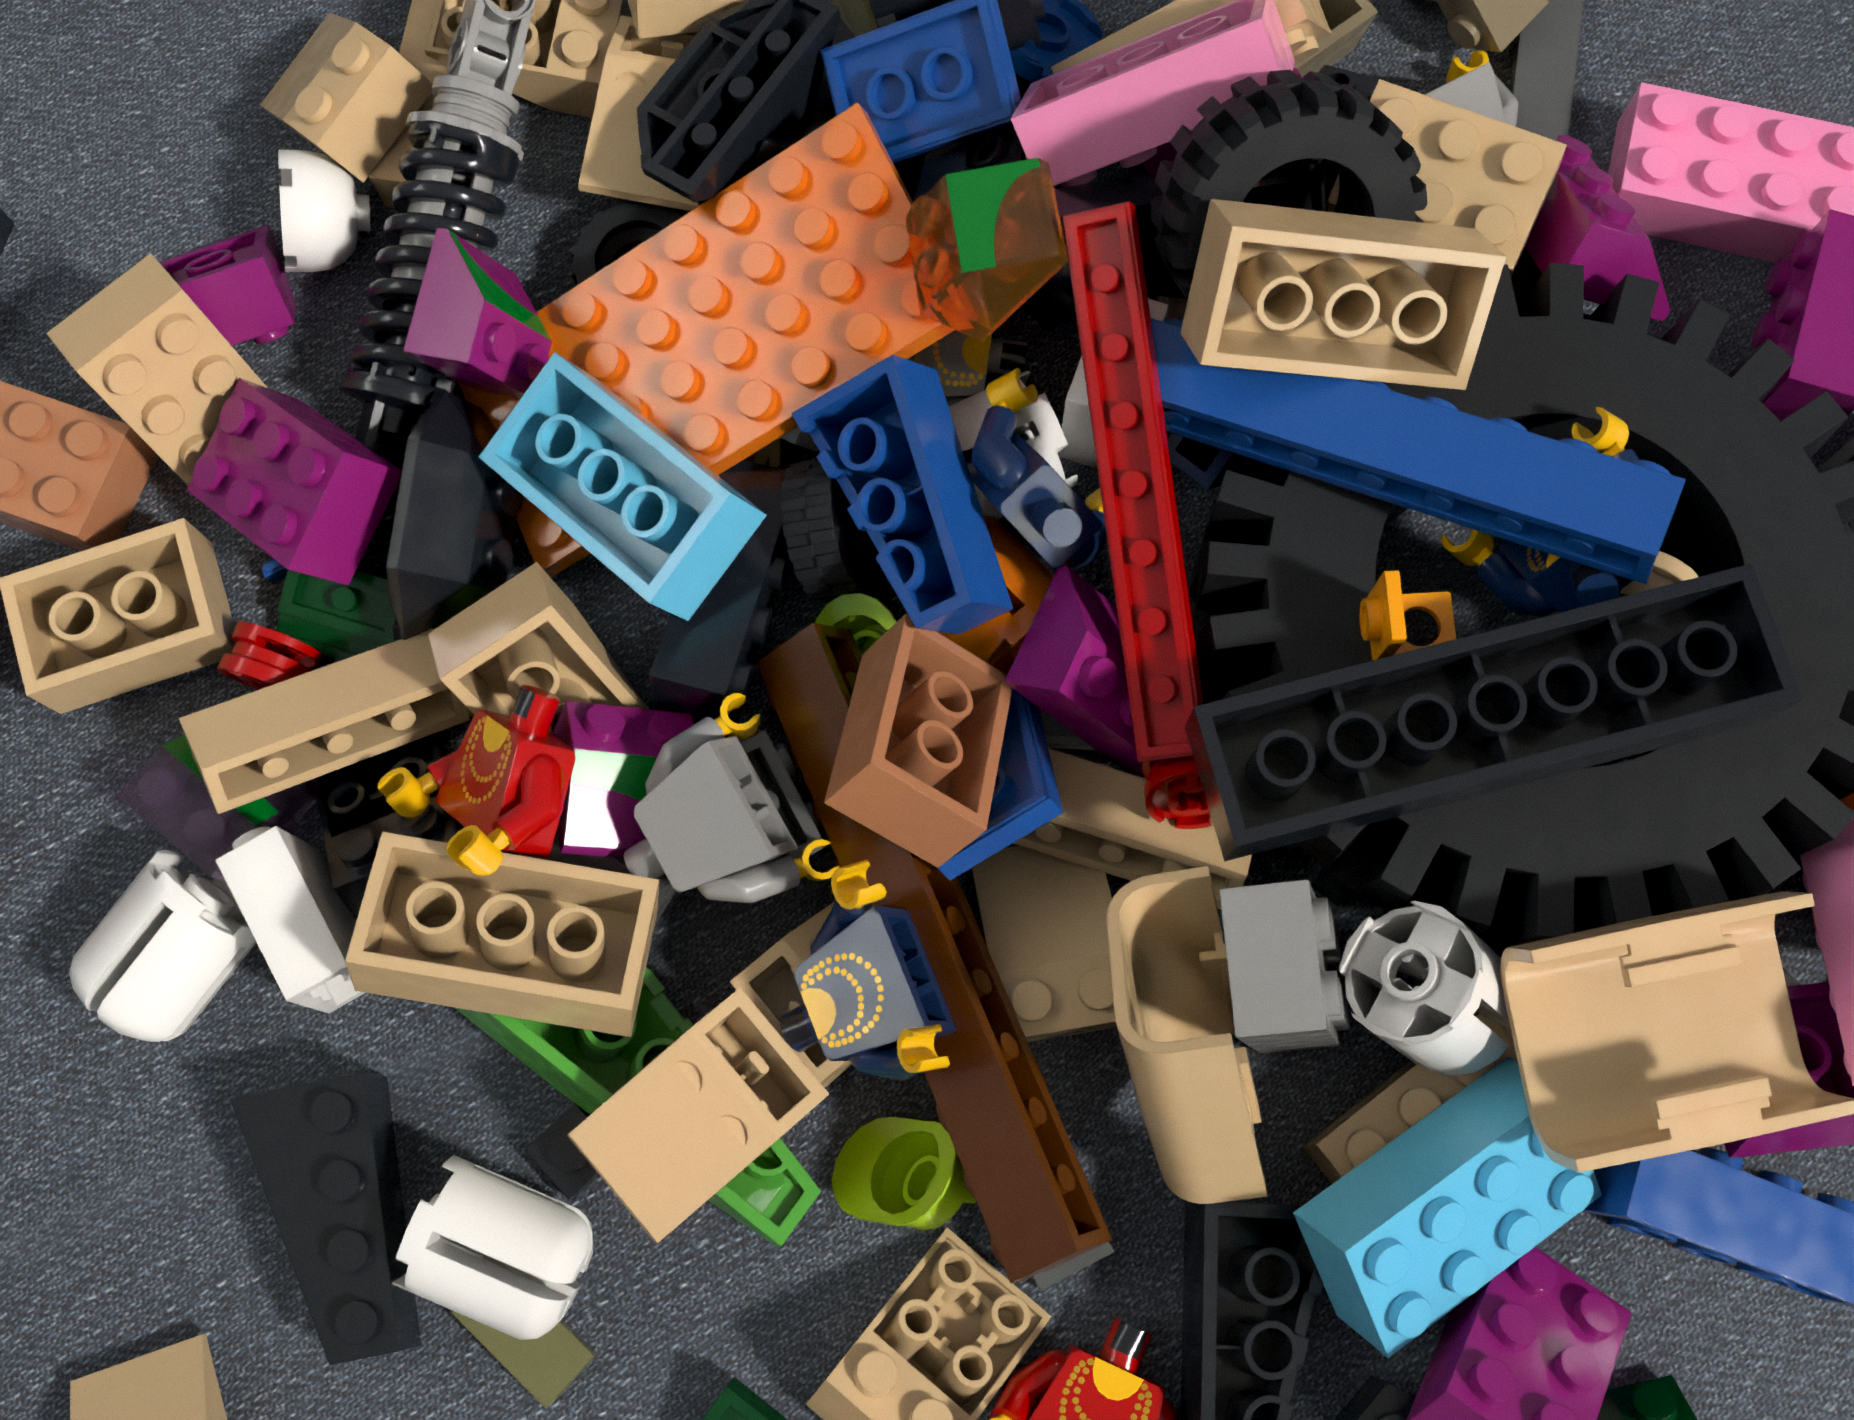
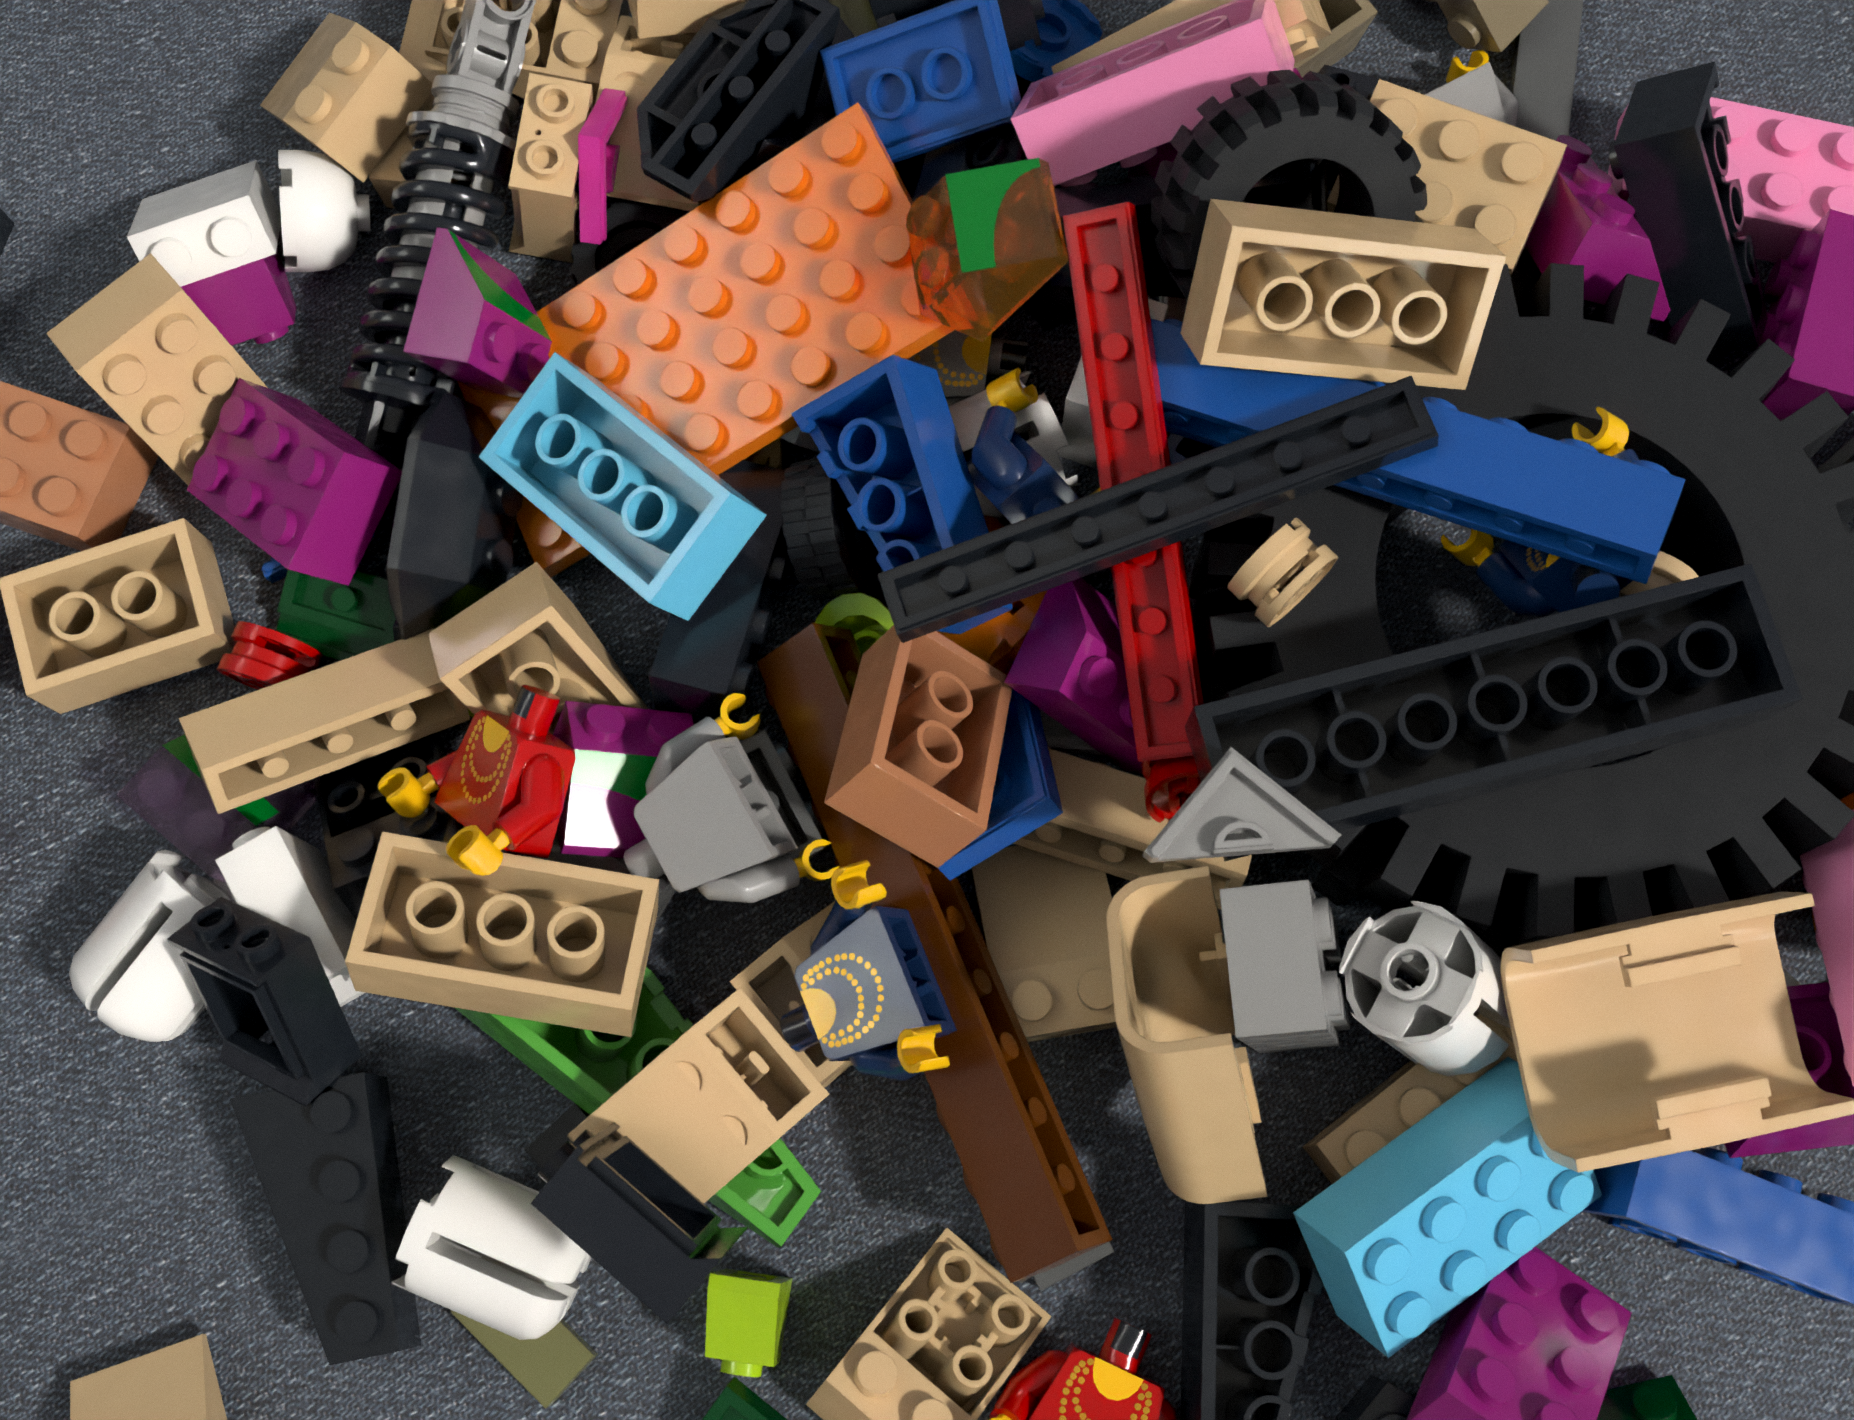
(208, 224): none -> white brick
(265, 979): none -> black window
(547, 167): none -> tan window
(598, 164): none -> dark pink tile
(633, 1218): none -> black window
(746, 1320): none -> lime slope
(900, 1174): lime piece -> none
(1159, 509): none -> black tile
(1239, 814): none -> light grey tile
(1277, 566): none -> tan wheel
(1384, 621): light orange bracket -> none
(1677, 184): none -> black wedge

